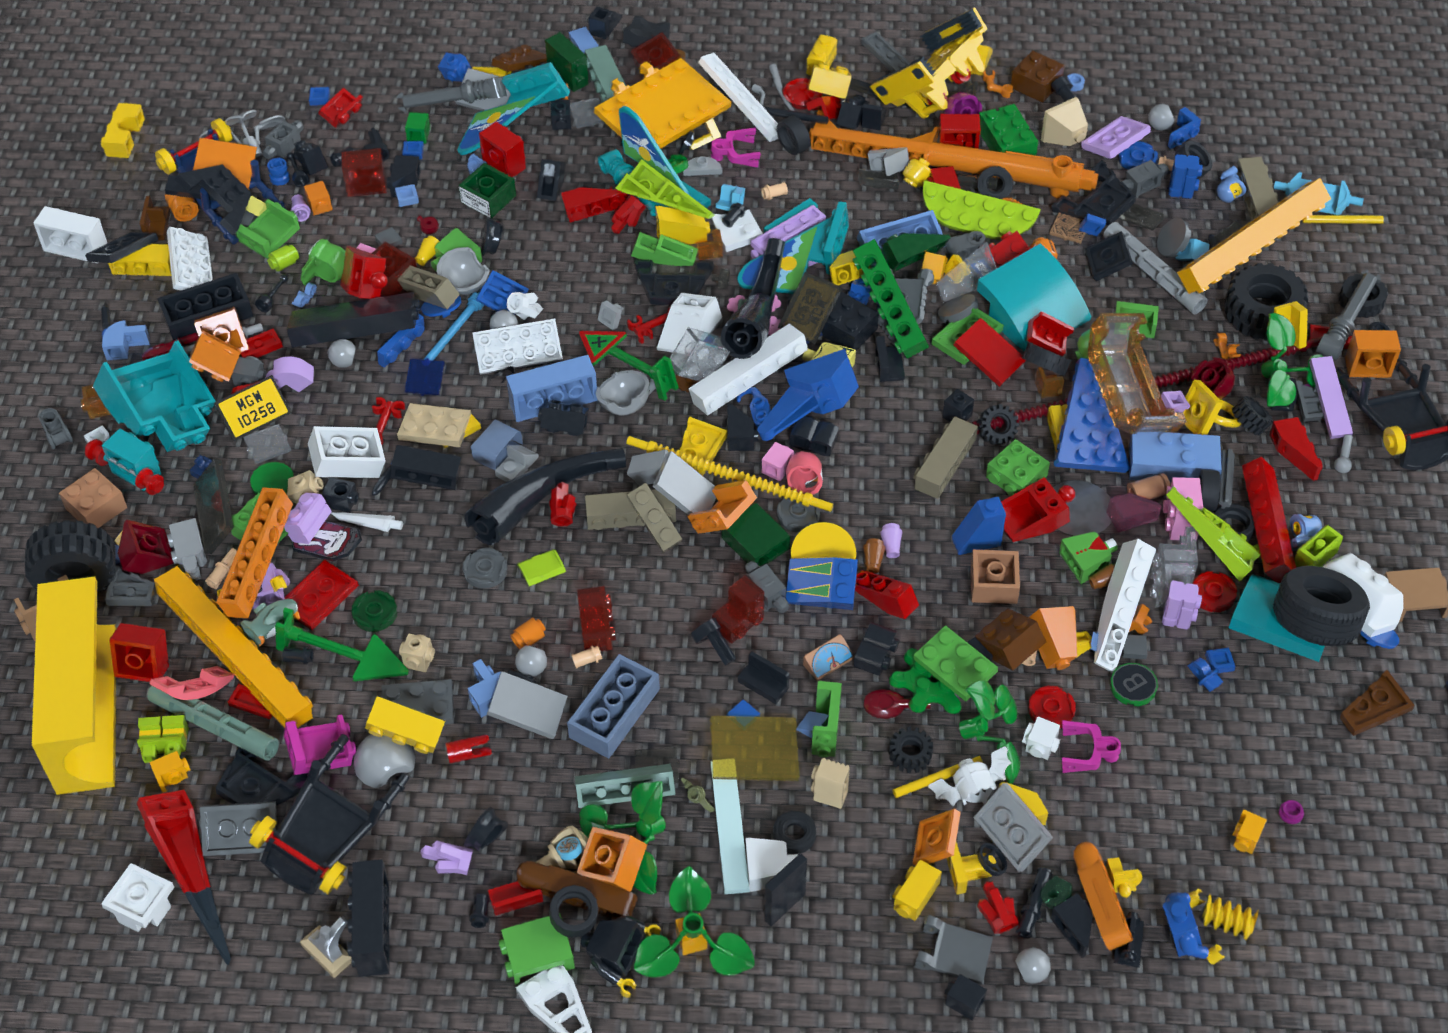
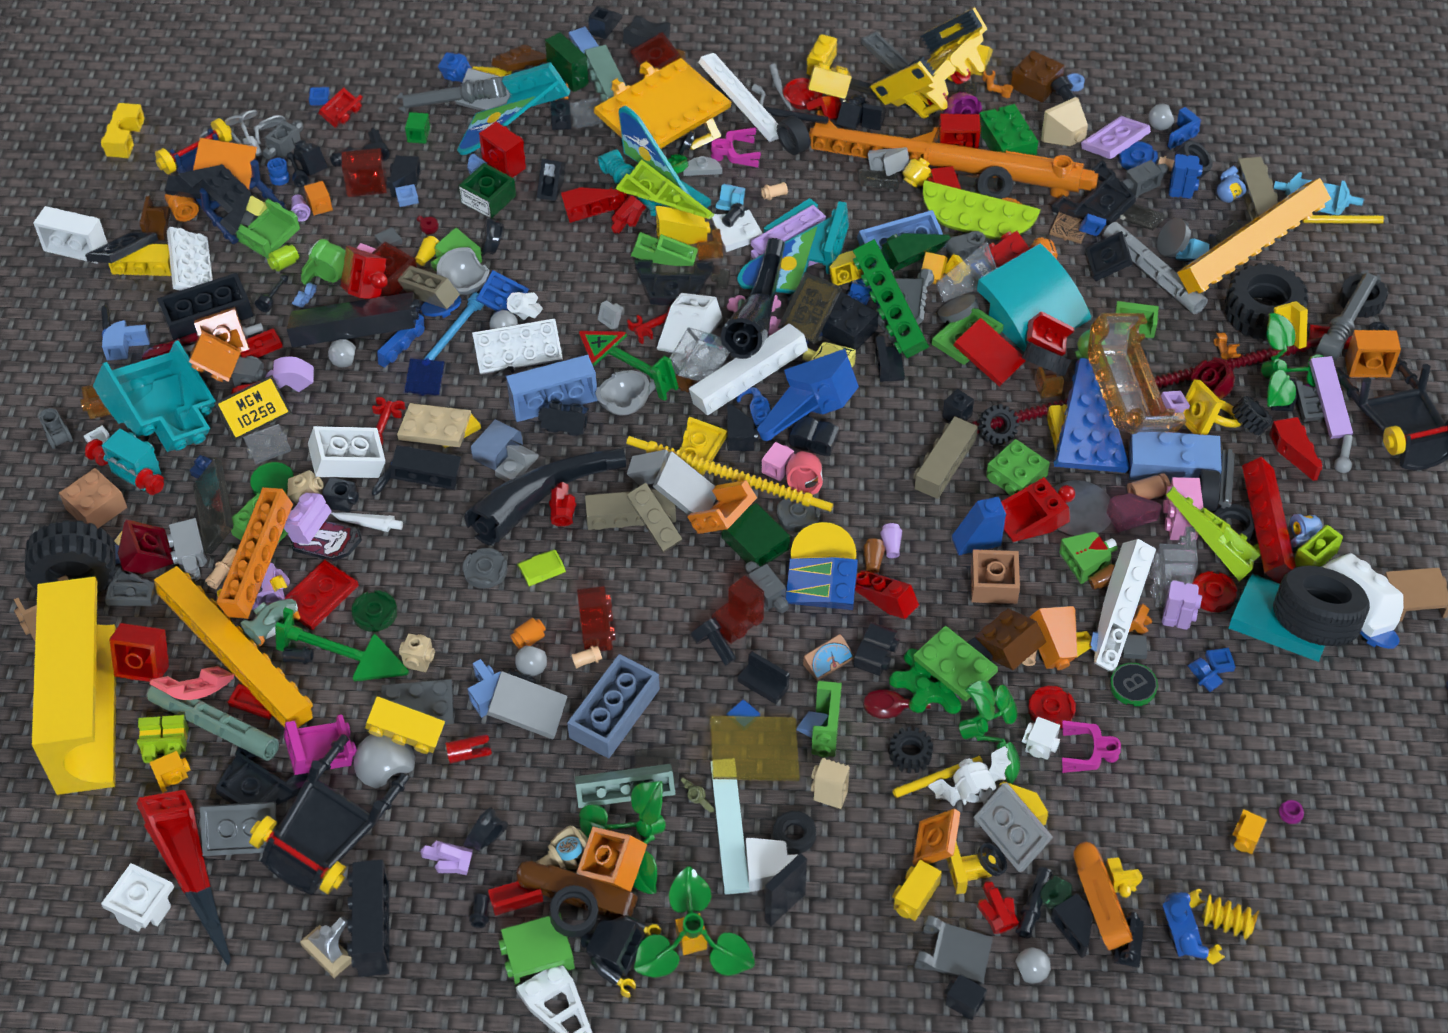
(413, 148): blue tile -> none
(1376, 705): reddish brown wing -> none

